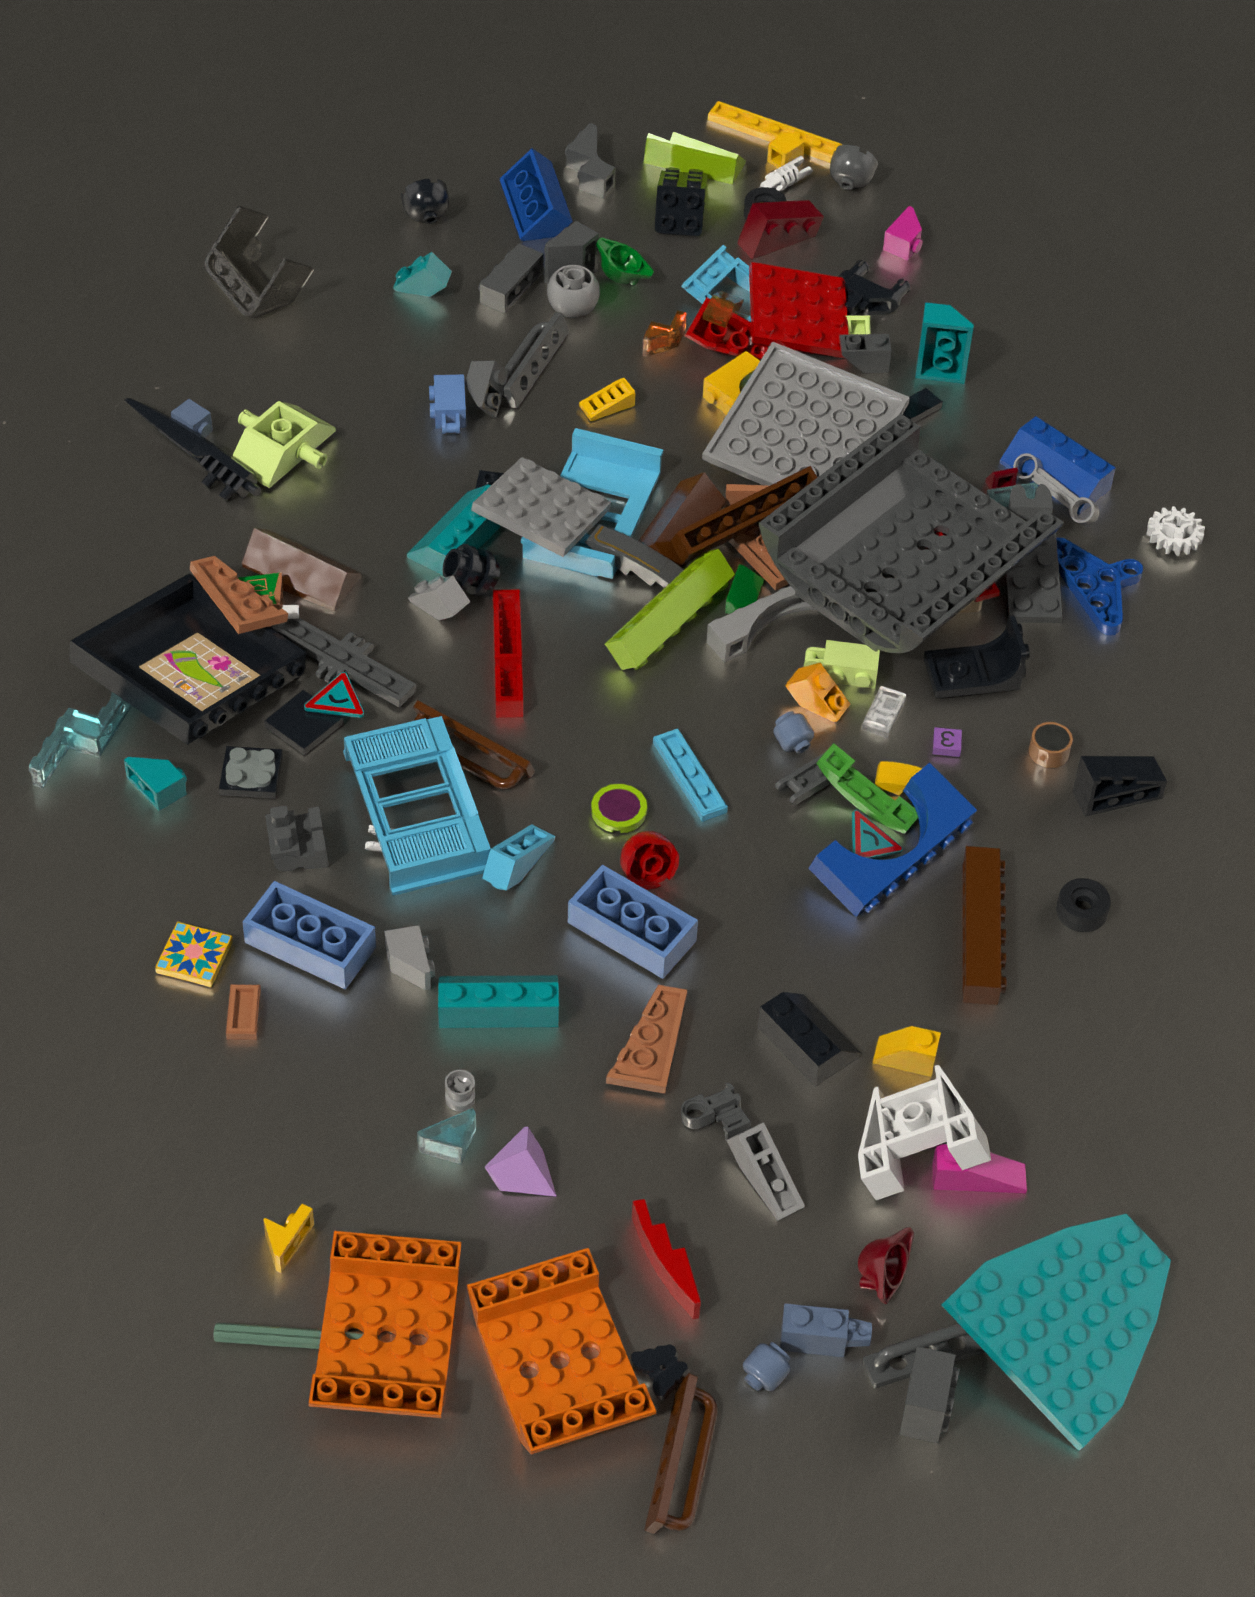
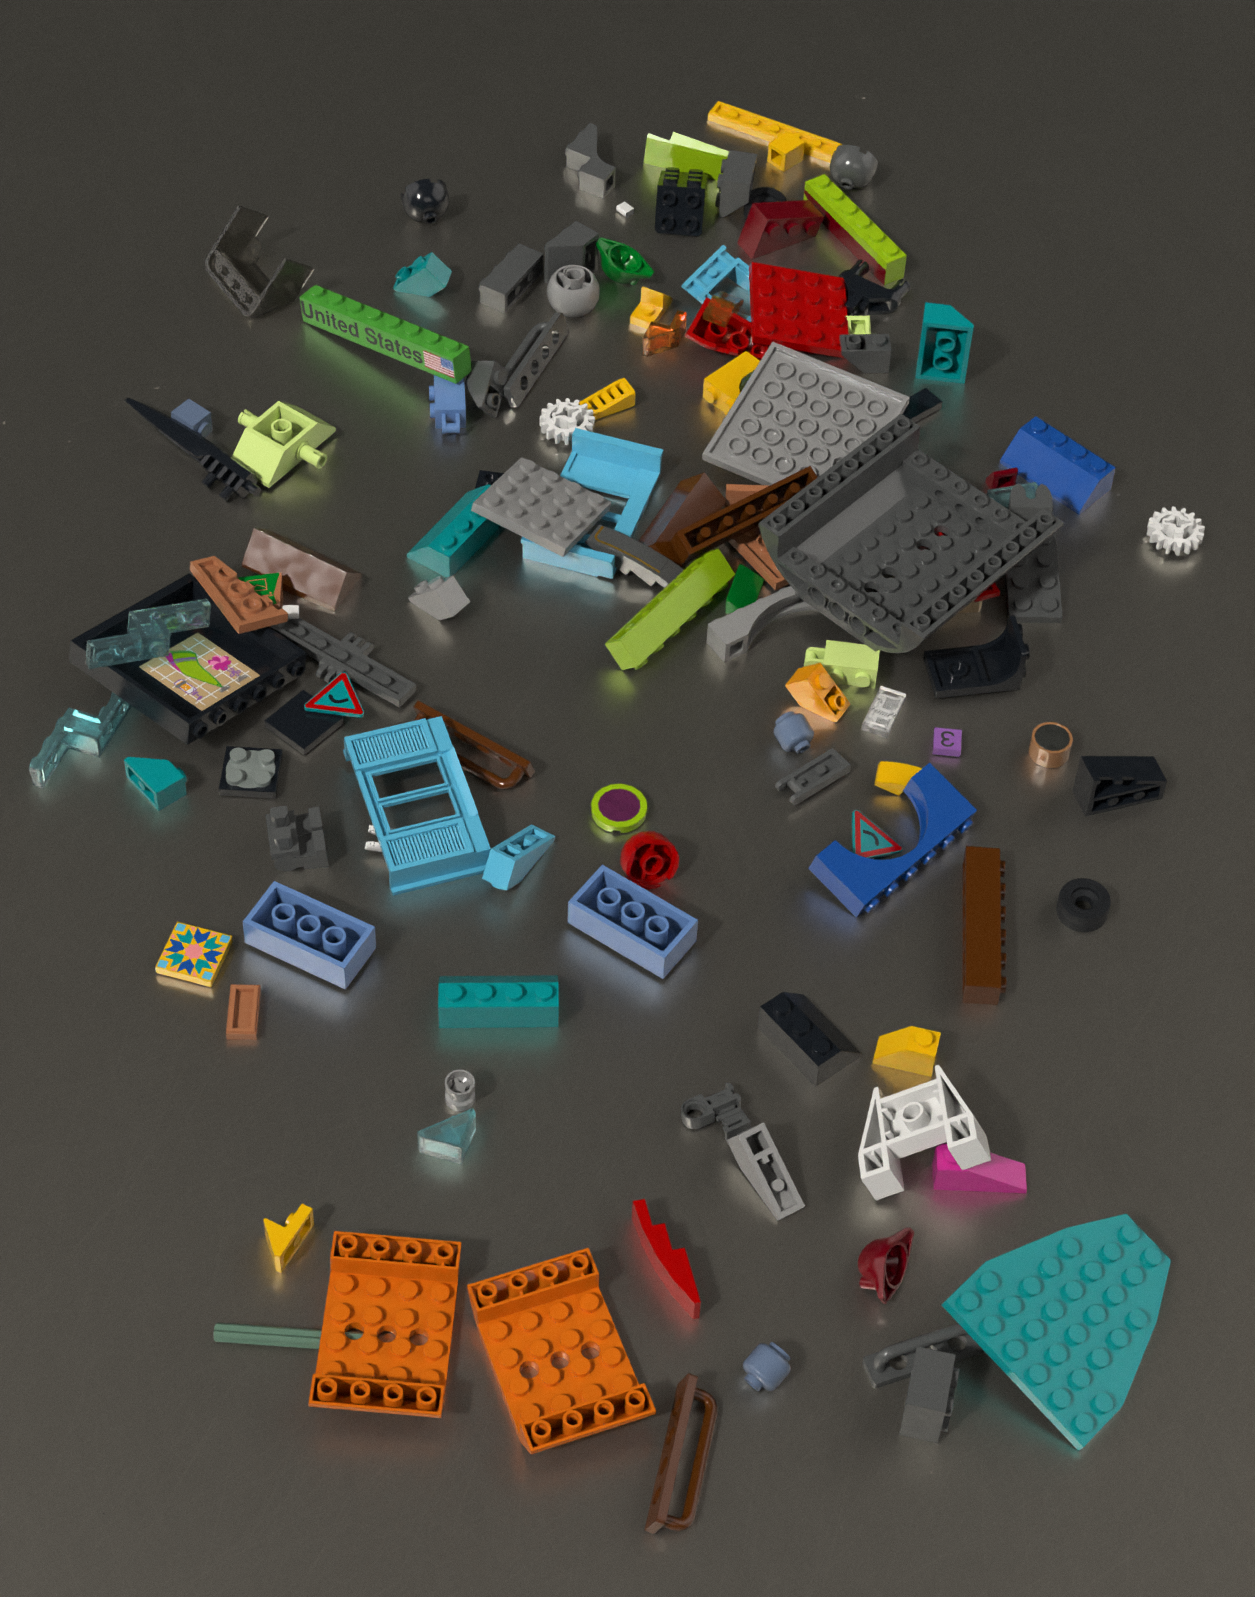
(148, 633): none -> clear light blue bracket
(386, 334): none -> bright green brick
(407, 955): light grey slope -> none
(472, 568): black piece -> none
(508, 653): red slope -> none
(522, 1167): lavender slope -> none
(535, 198): blue slope -> none
(562, 418): none -> white gear
(625, 209): none -> white piece
(651, 307): none -> yellow slope
(652, 1043): nougat wing -> none
(654, 1361): black animal -> none
(690, 775): medium azure tile -> none
(735, 181): none -> dark grey slope
(786, 175): white hinge -> none
(821, 1330): sand blue hinge -> none
(856, 230): none -> lime brick
(863, 793): bright green slope -> none
(904, 235): dark pink slope -> none
(1057, 489): light grey piece -> none
(1090, 572): blue beam -> none

